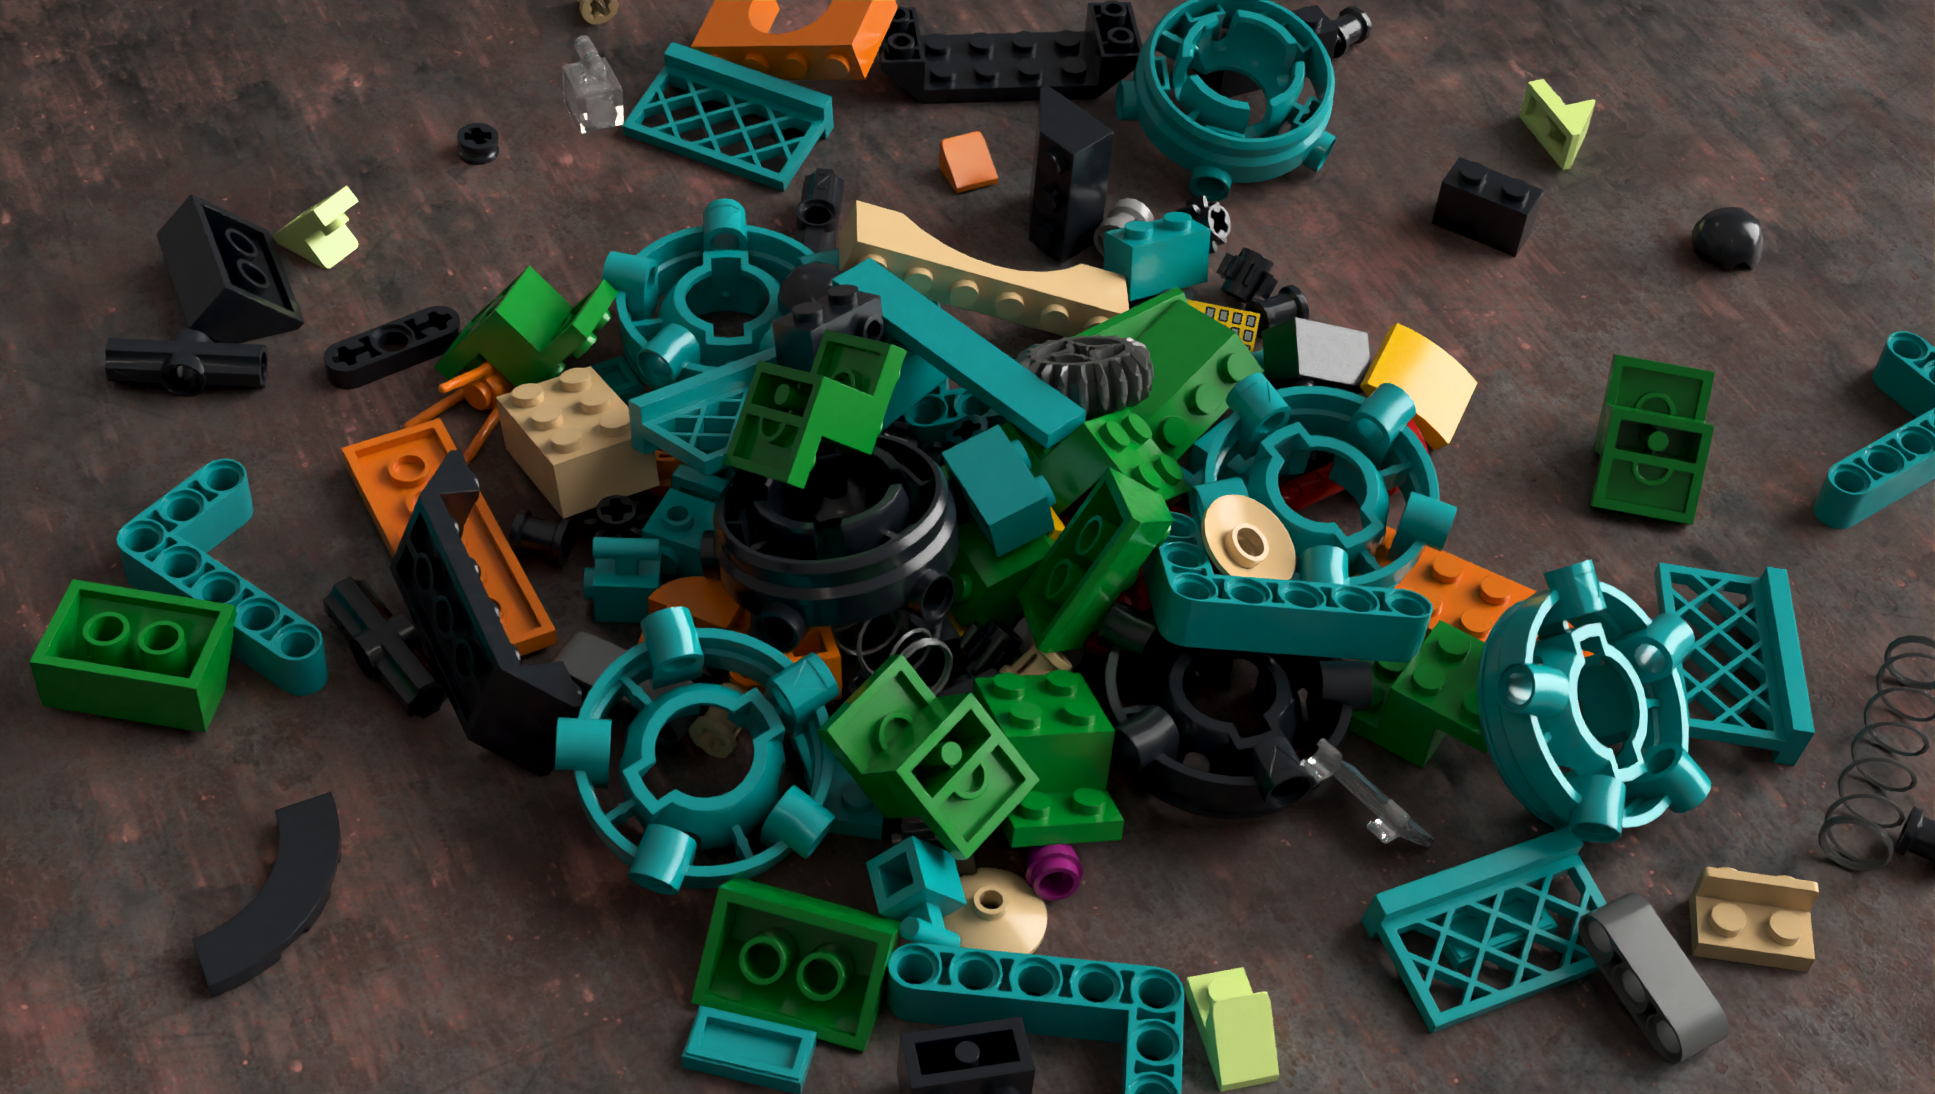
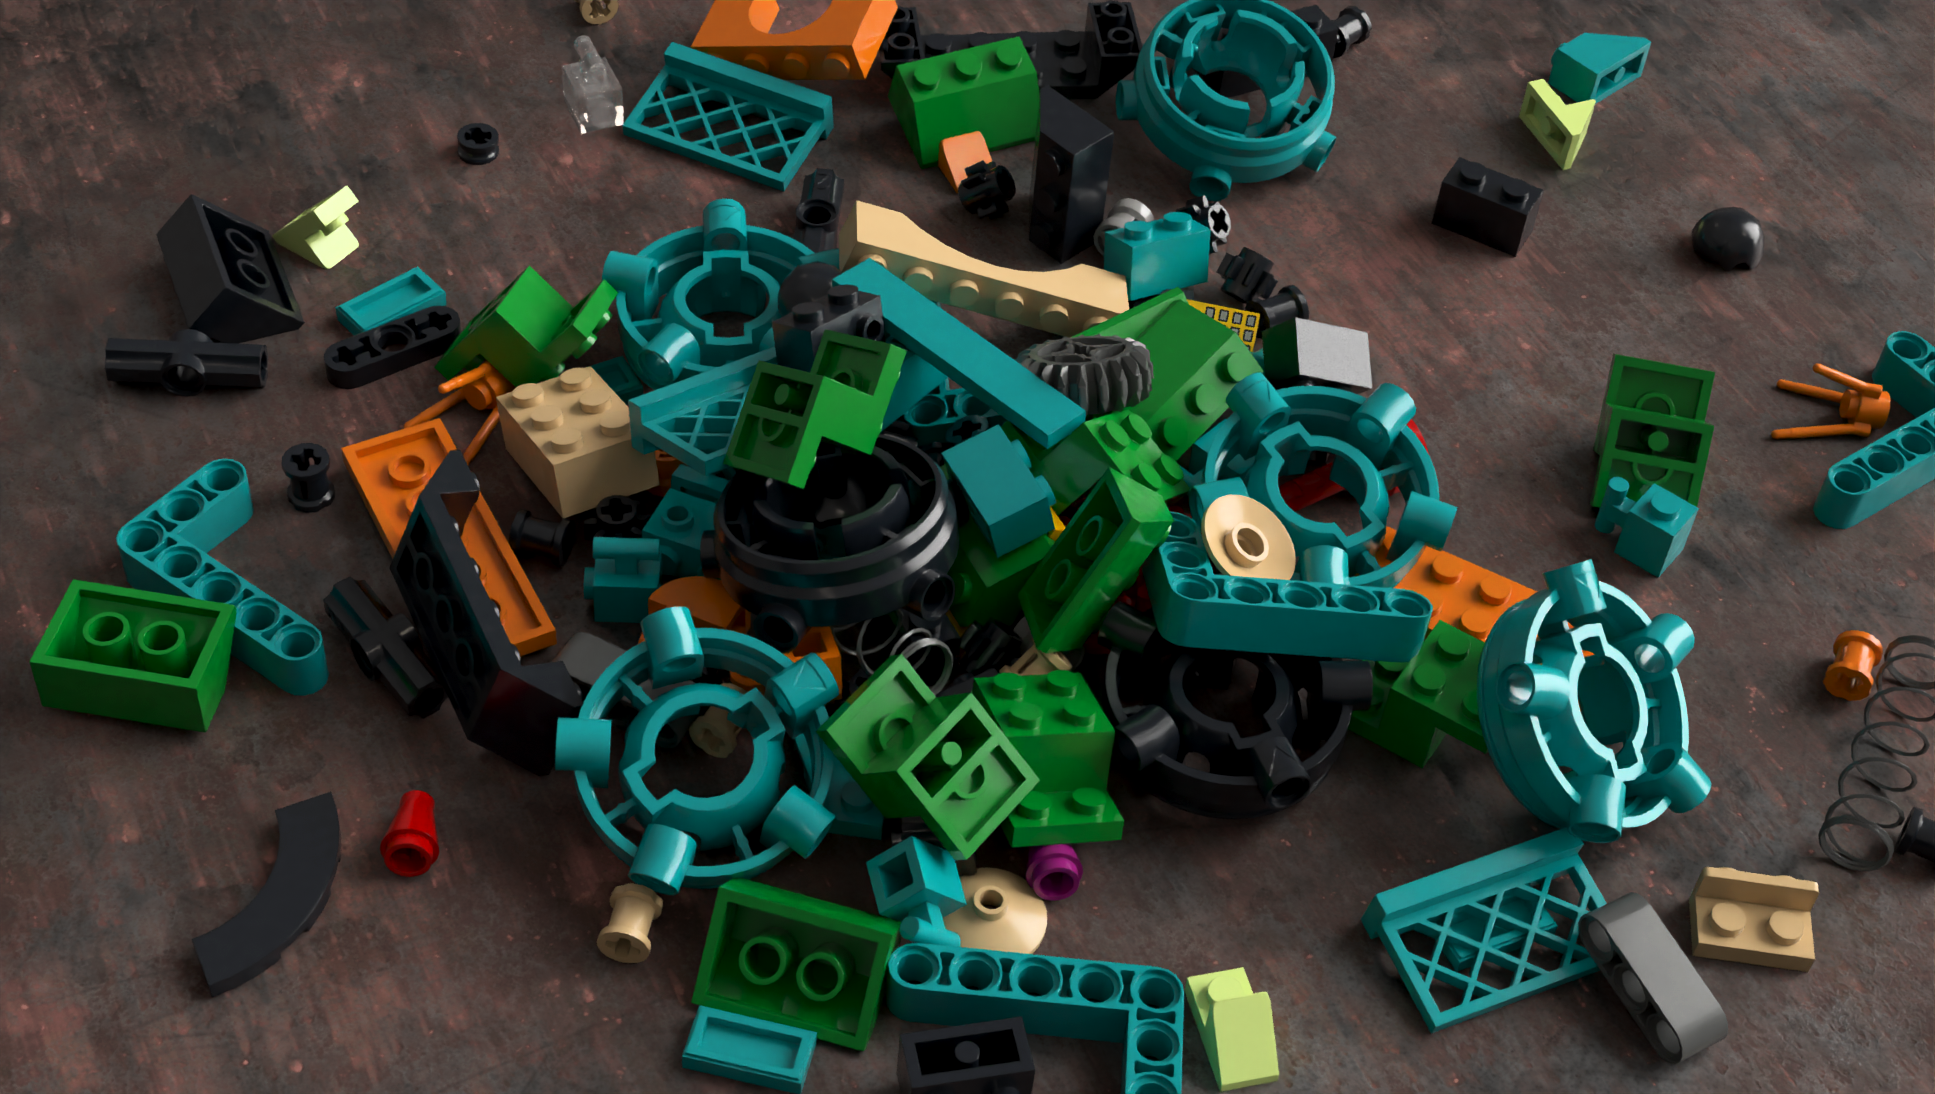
(308, 477): none -> black bush
(390, 301): none -> teal tile
(411, 838): none -> red cone
(630, 923): none -> tan bush
(965, 92): none -> green slope
(986, 189): none -> black gear
(1392, 819): clear flag -> none
(1429, 377): yellow slope -> none
(1597, 65): none -> teal slope
(1651, 527): none -> teal brick
(1772, 659): teal fence -> none
(1854, 659): none -> orange bush
(1863, 407): none -> orange plant

